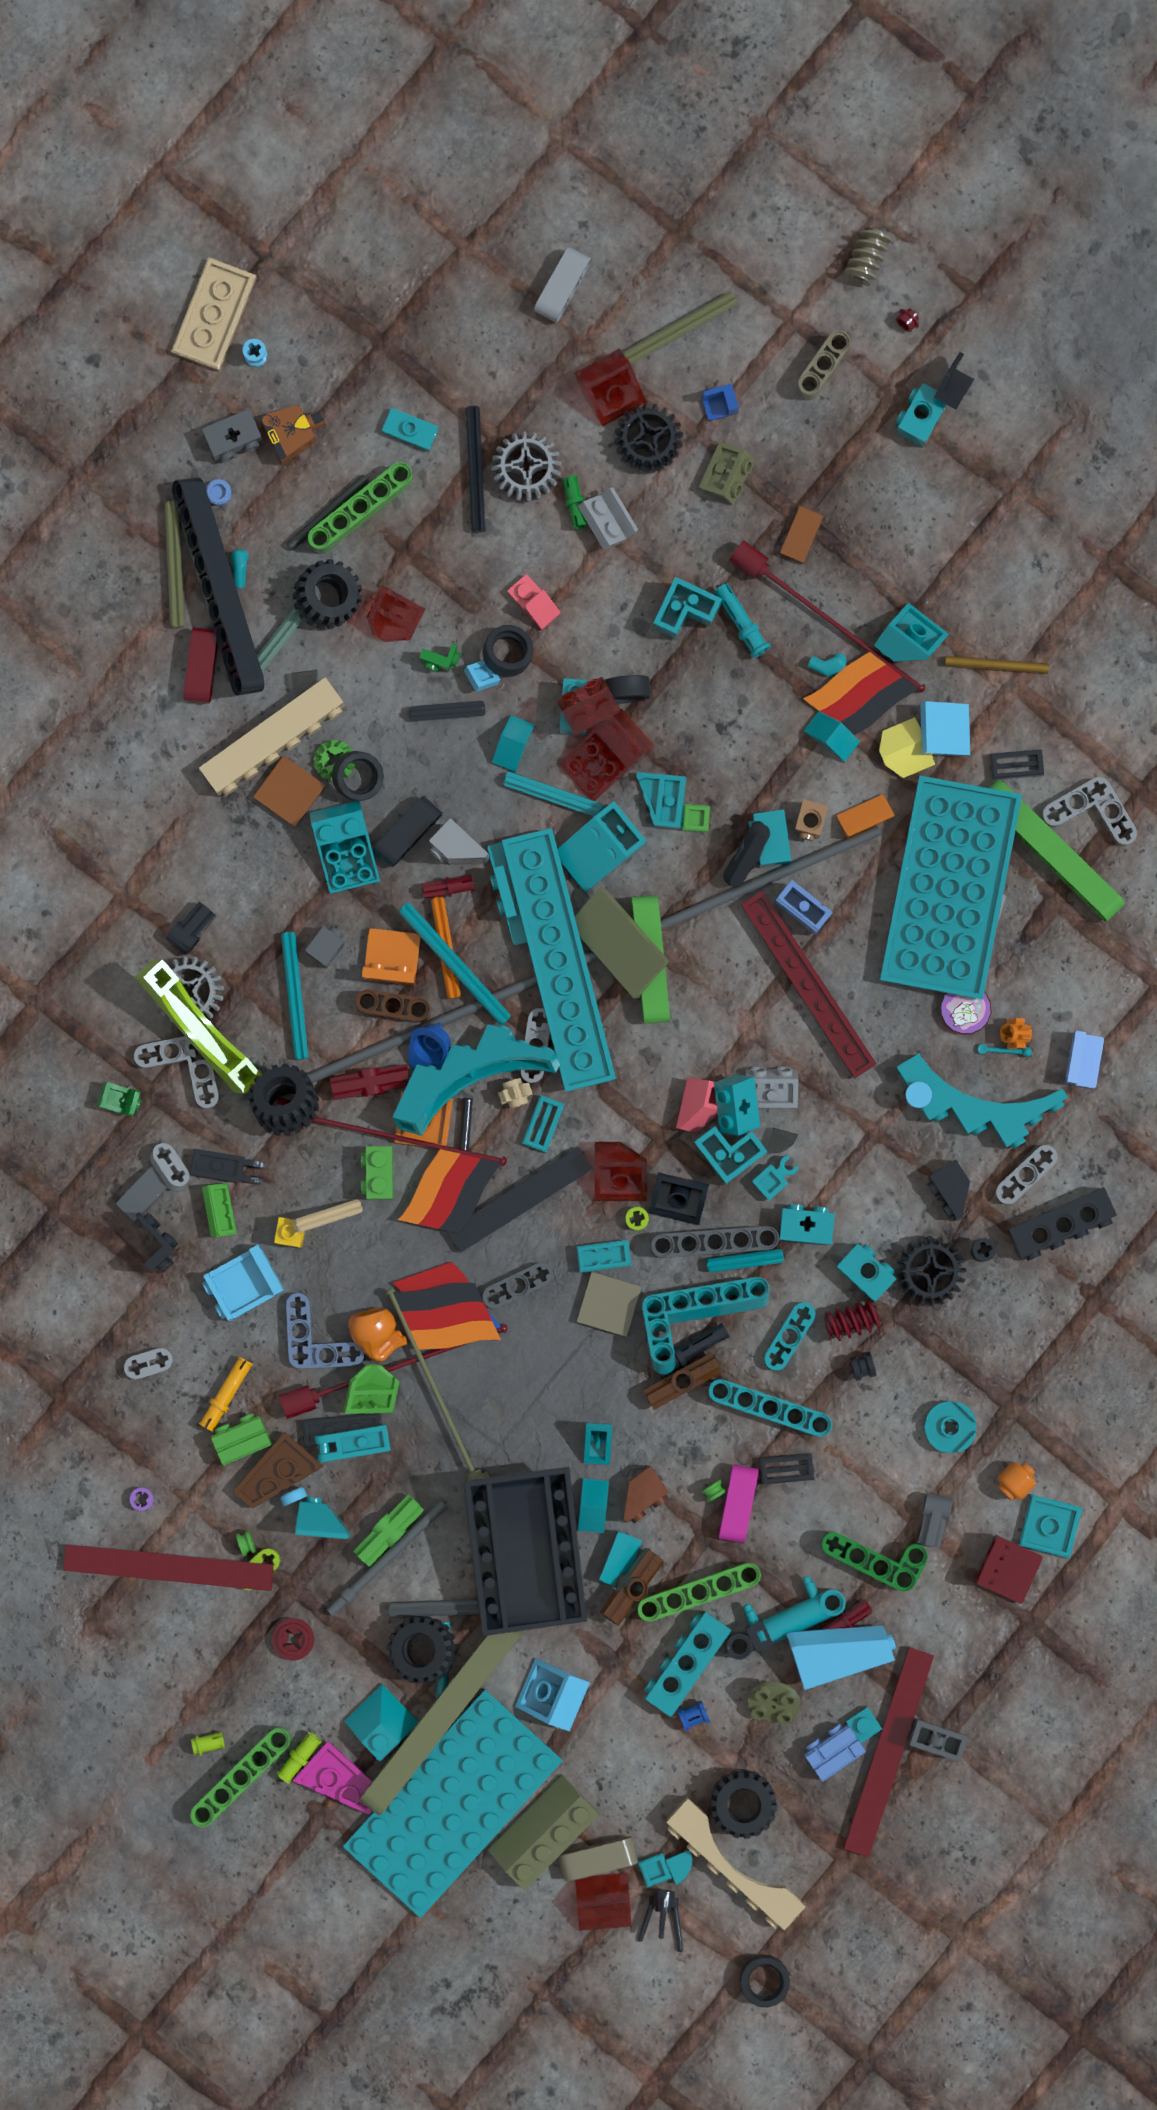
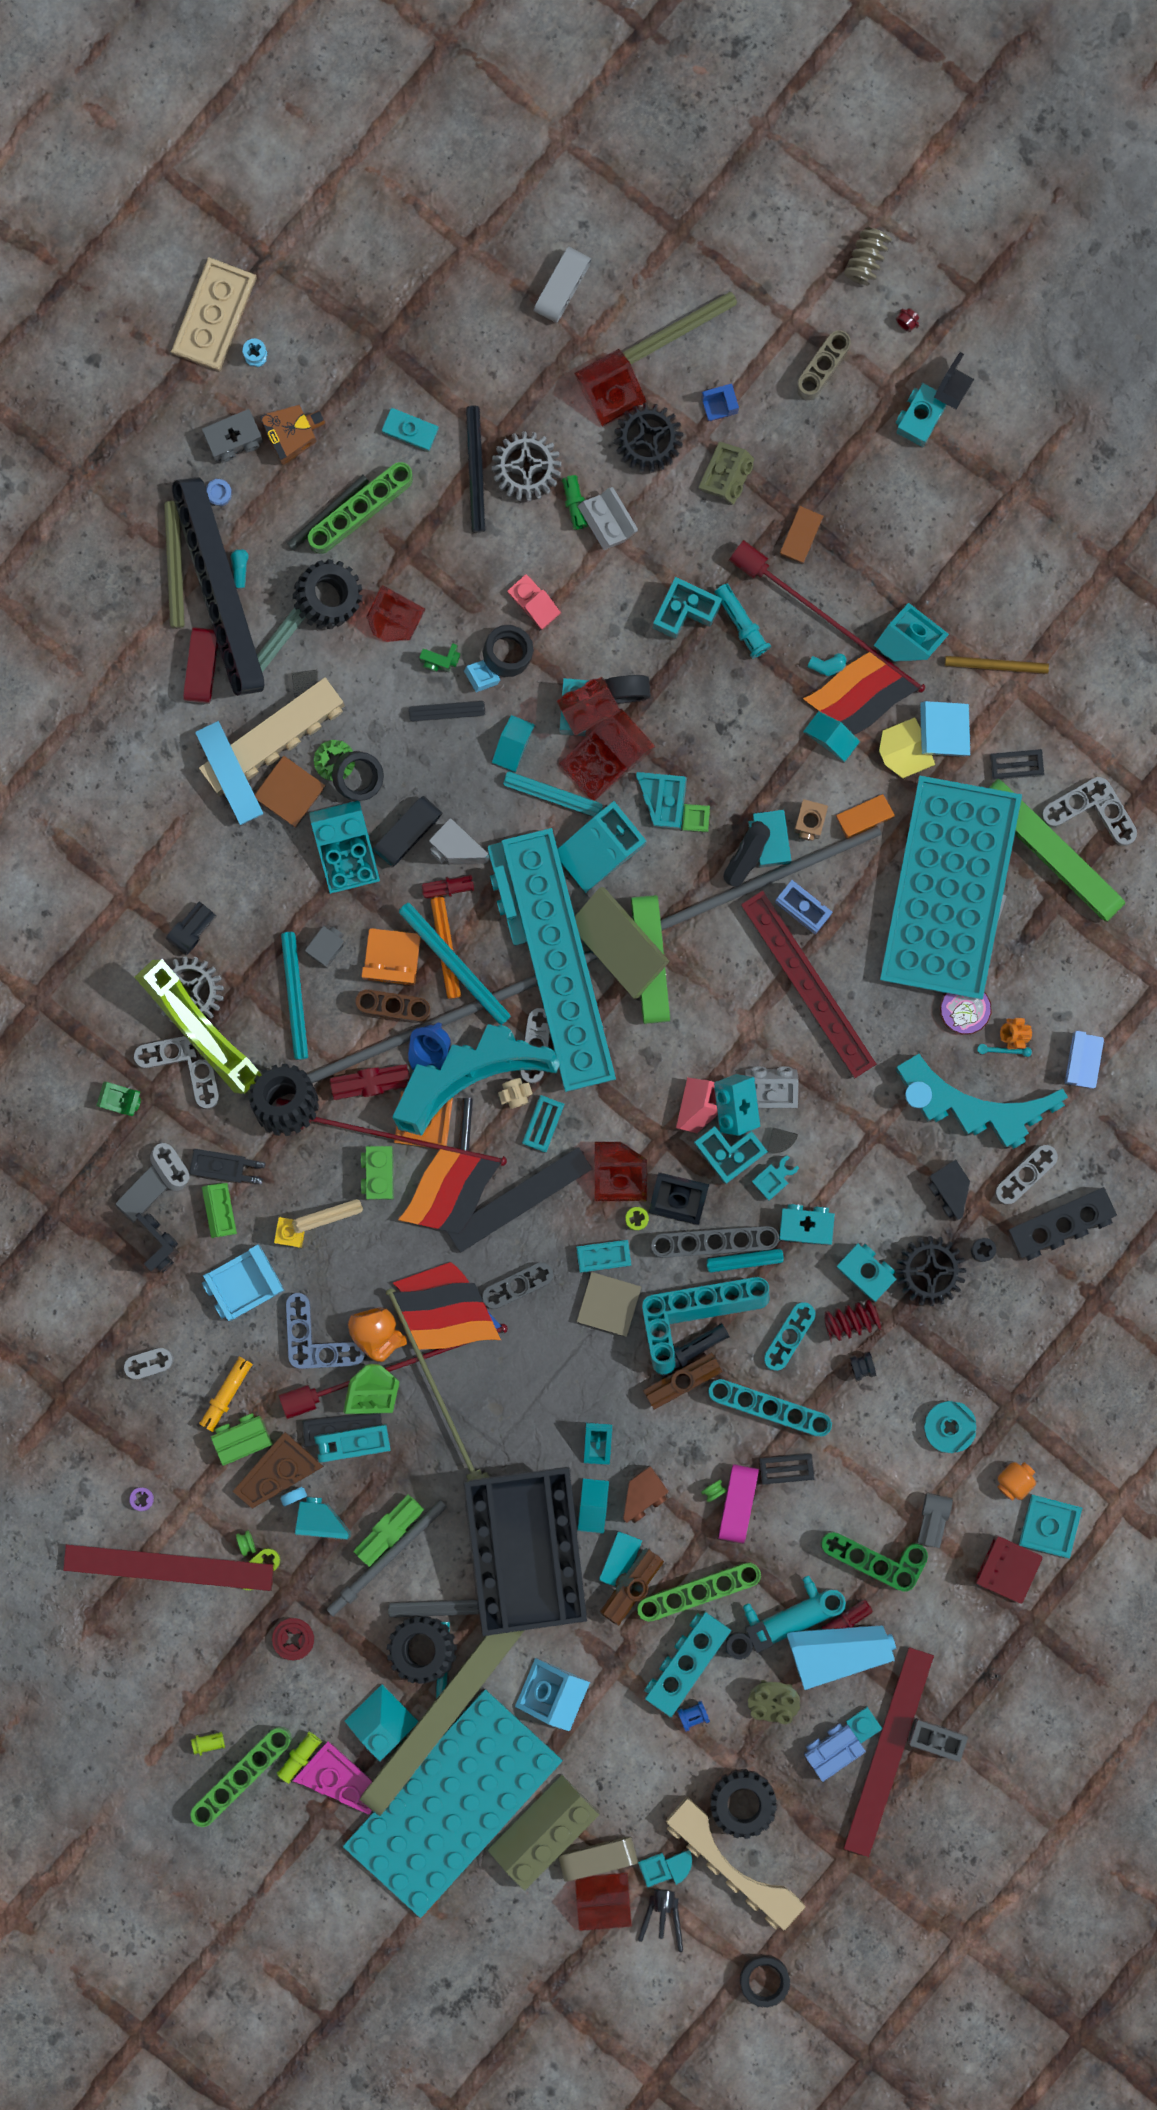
(229, 773): none -> medium azure slope

